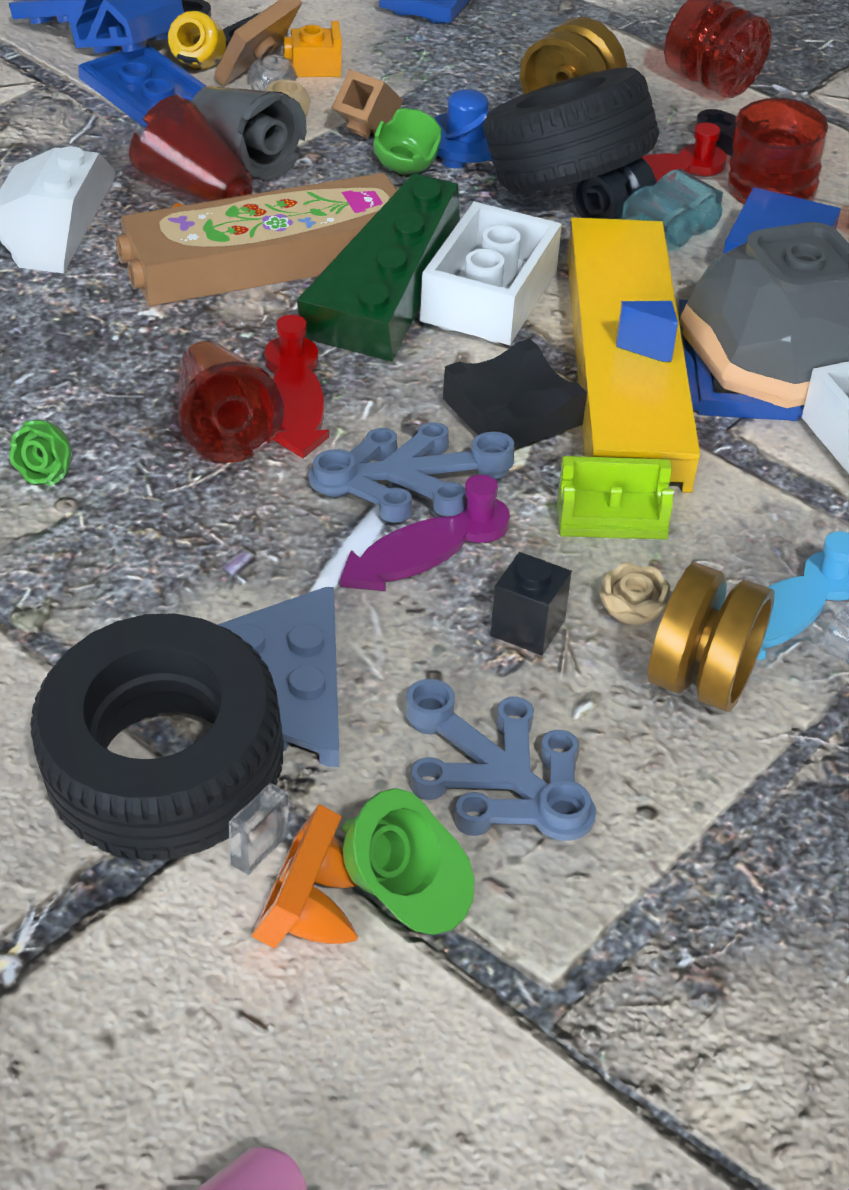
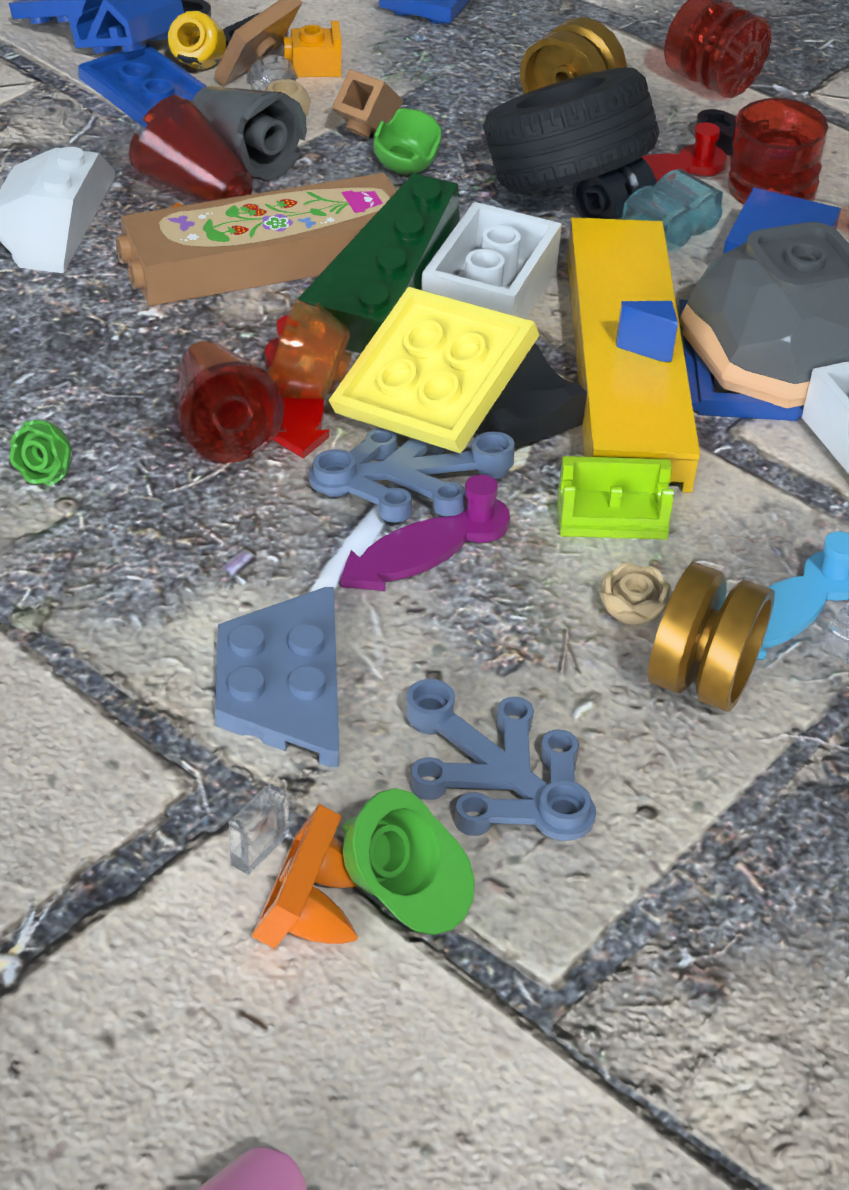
(141, 670): black tyre -> none
(310, 353): none -> clear orange cone
(434, 369): none -> light yellow plate
(462, 129): blue plate -> none
(530, 603): black brick -> none

